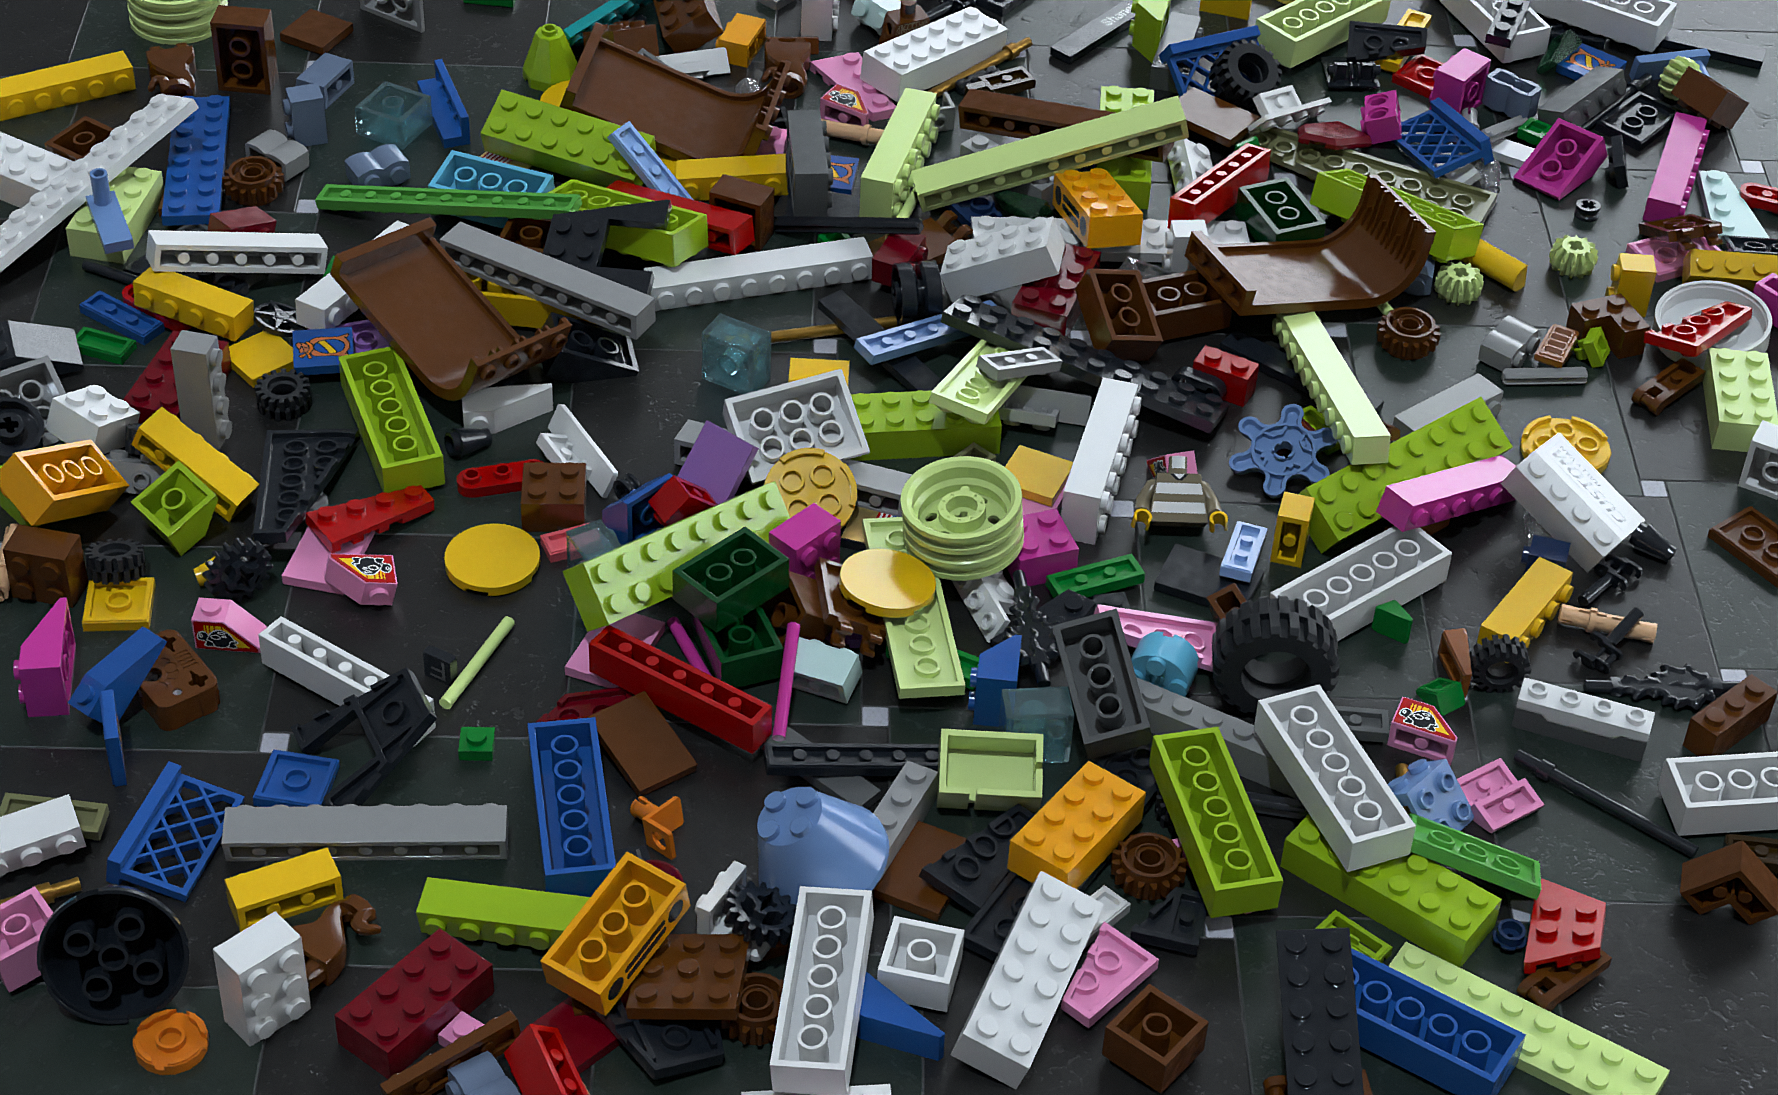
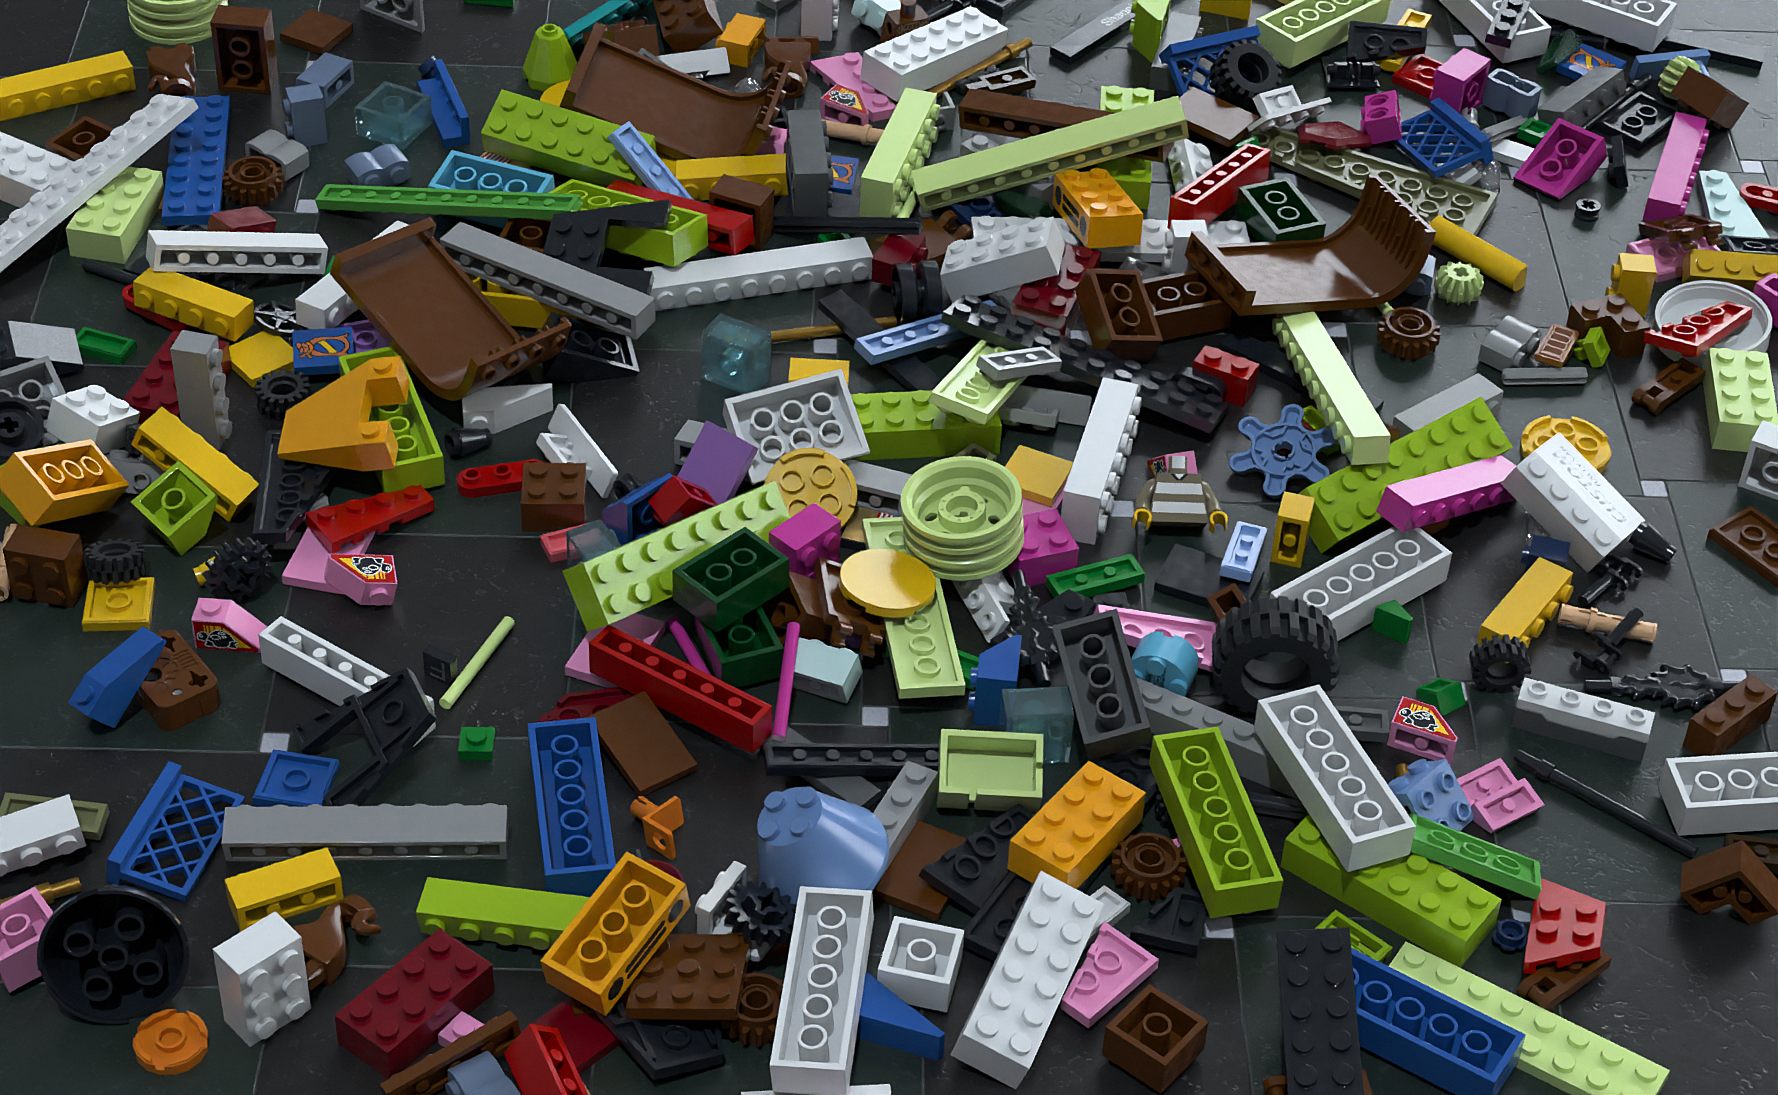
(47, 664): dark pink slope -> none
(108, 214): medium blue piece -> none
(113, 738): blue tile -> none
(122, 317): blue tile -> none
(335, 423): none -> light orange wedge
(427, 68): none -> dark blue plate
(492, 559): yellow tile -> none
(1455, 235): lime brick -> none
(1456, 656): dark orange slope -> none
(1573, 256): yellowish green gear -> none

